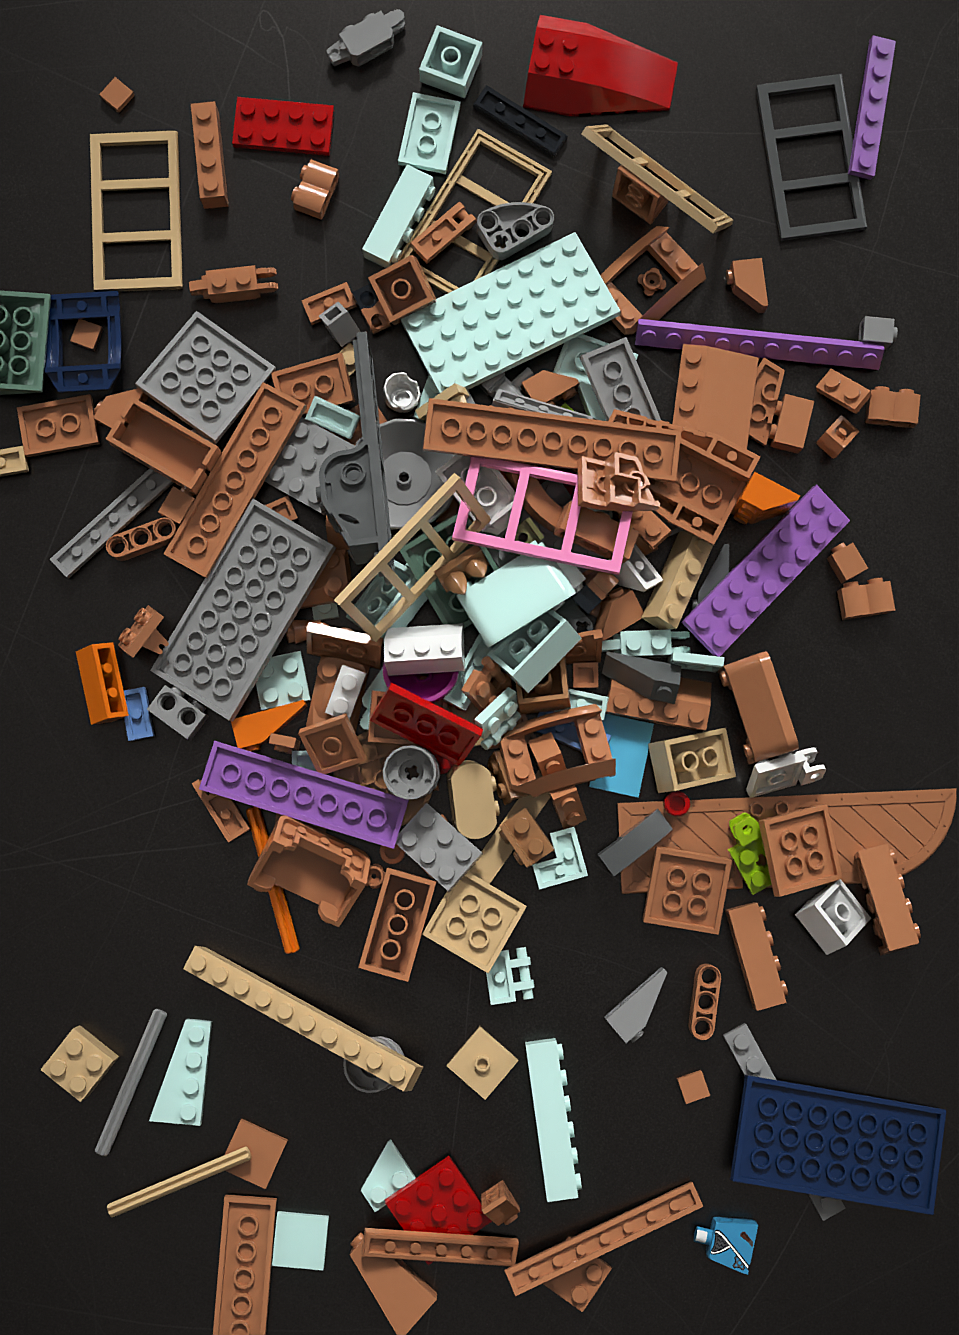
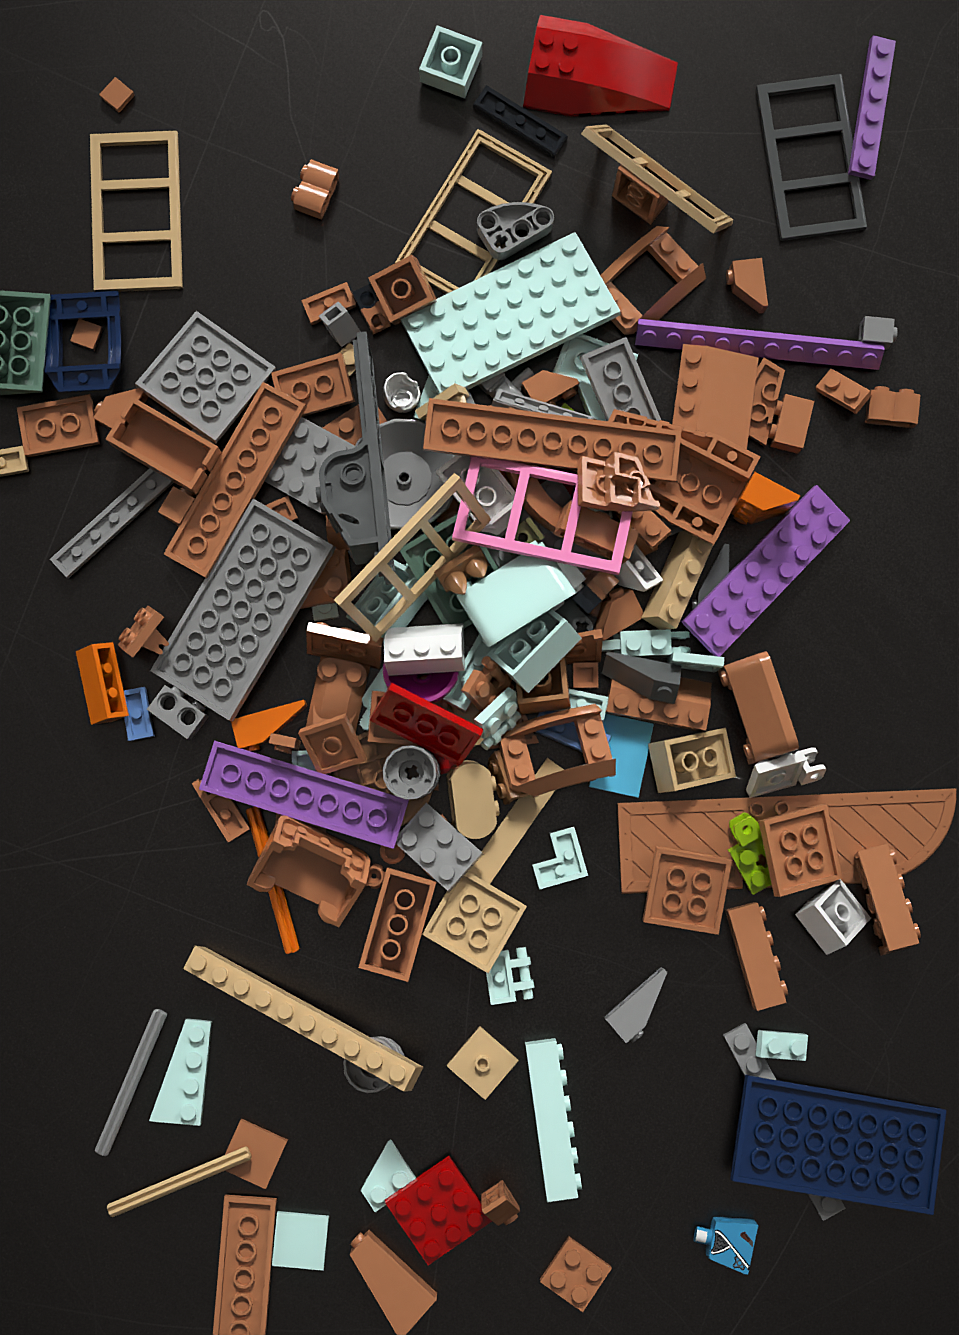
(79, 1063): tan brick -> none
(131, 536): nougat beam -> none
(209, 155): nougat brick -> none
(233, 284): nougat hinge -> none
(283, 126): red plate -> none
(283, 681): light aqua plate -> none
(297, 630): nougat cone -> none
(333, 417): light aqua tile -> none
(345, 692): white plate -> none
(367, 38): light grey hinge -> none
(398, 217): light aqua brick -> none
(429, 133): light aqua plate -> none
(439, 1247): nougat tile -> none
(442, 232): nougat plate -> none
(525, 837): medium nougat bracket -> none
(550, 760): nougat arch -> none
(603, 1238): nougat plate -> none
(635, 842): dark grey slope -> none
(652, 274): nougat plate -> none
(676, 803): red tile -> none
(693, 1086): nougat tile -> none
(709, 1013): nougat beam -> none
(781, 1045): none -> light aqua plate
(837, 437): nougat slope -> none
(846, 562): nougat brick -> none
(865, 600): nougat brick -> none

